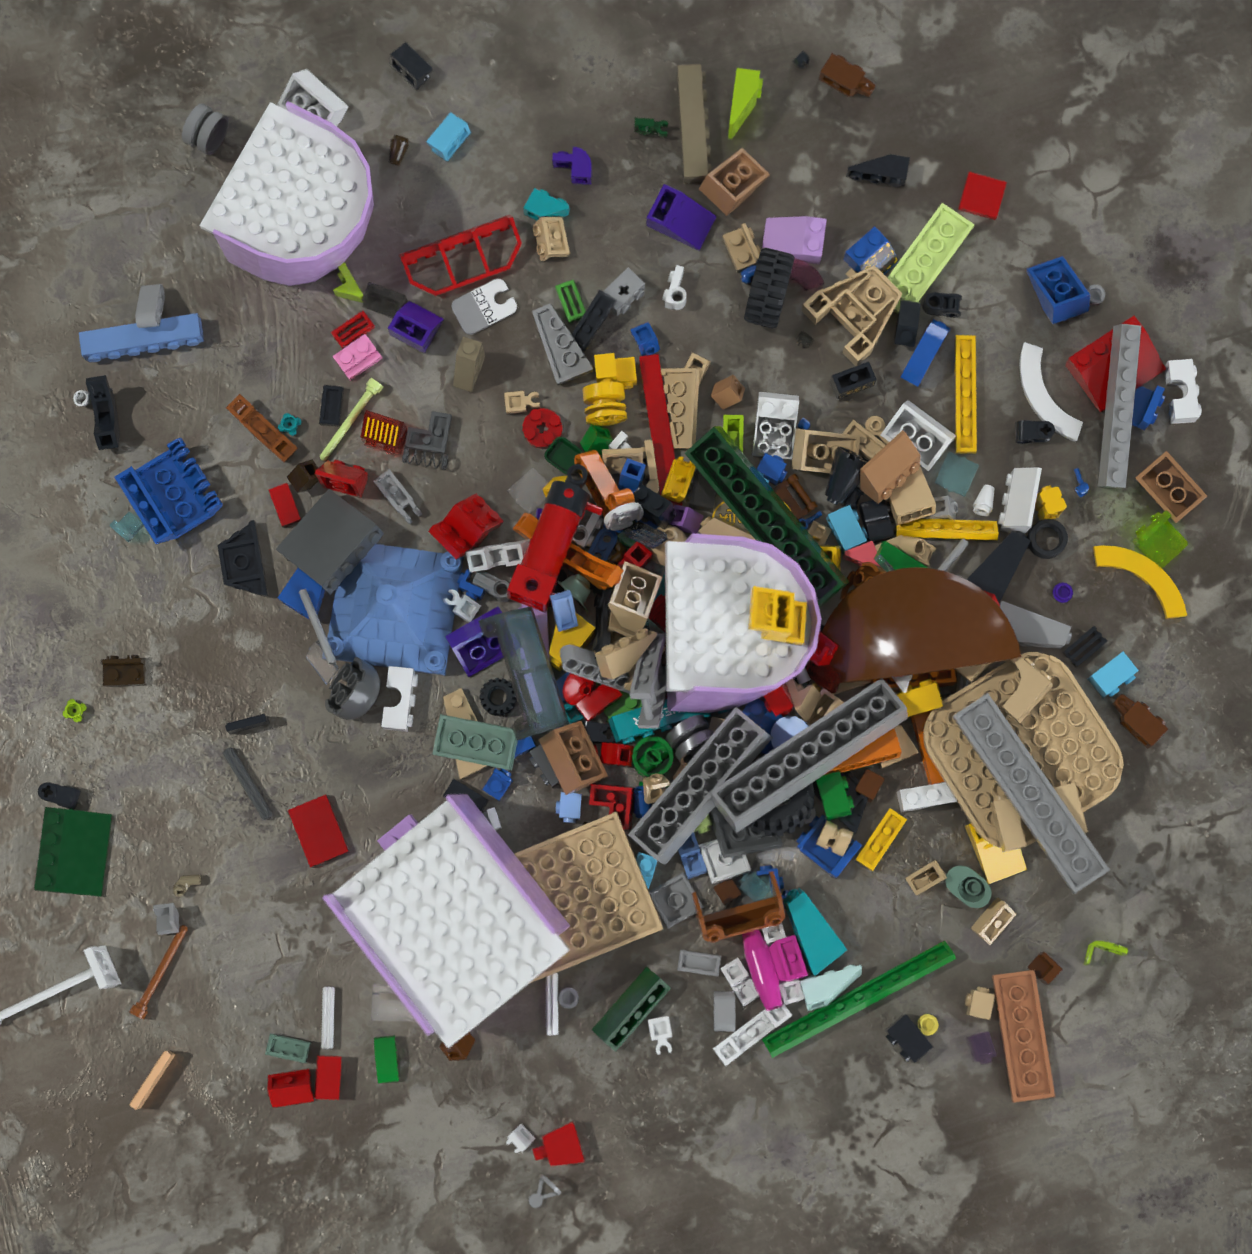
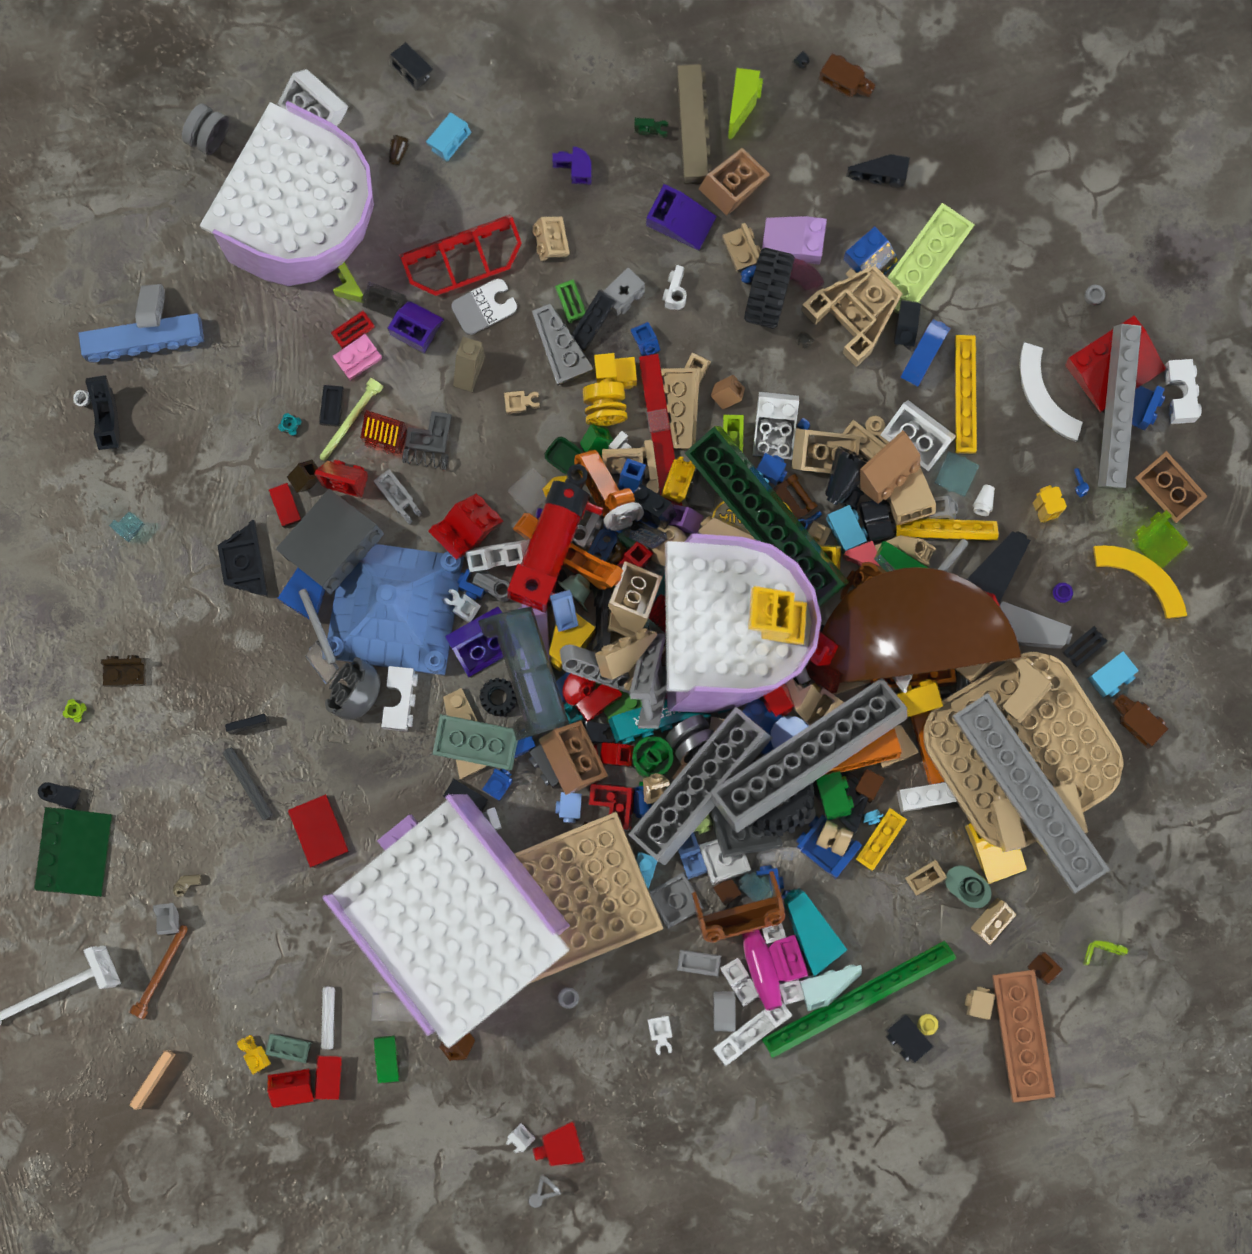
(169, 493): blue slope -> none
(255, 1056): none -> yellow plate
(261, 428): dark orange slope -> none
(537, 418): red plate -> none
(543, 205): teal slope -> none
(552, 1004): white axle -> none
(631, 1009): dark green brick -> none
(657, 420): none -> clear tile
(853, 380): black brick -> none
(872, 817): none -> medium azure plate
(947, 304): black piece -> none
(981, 1047): clear purple brick -> none
(982, 195): red tile -> none
(1019, 499): white slope -> none
(1030, 431): black piece -> none
(1058, 527): black tyre -> none
(1059, 290): blue slope -> none

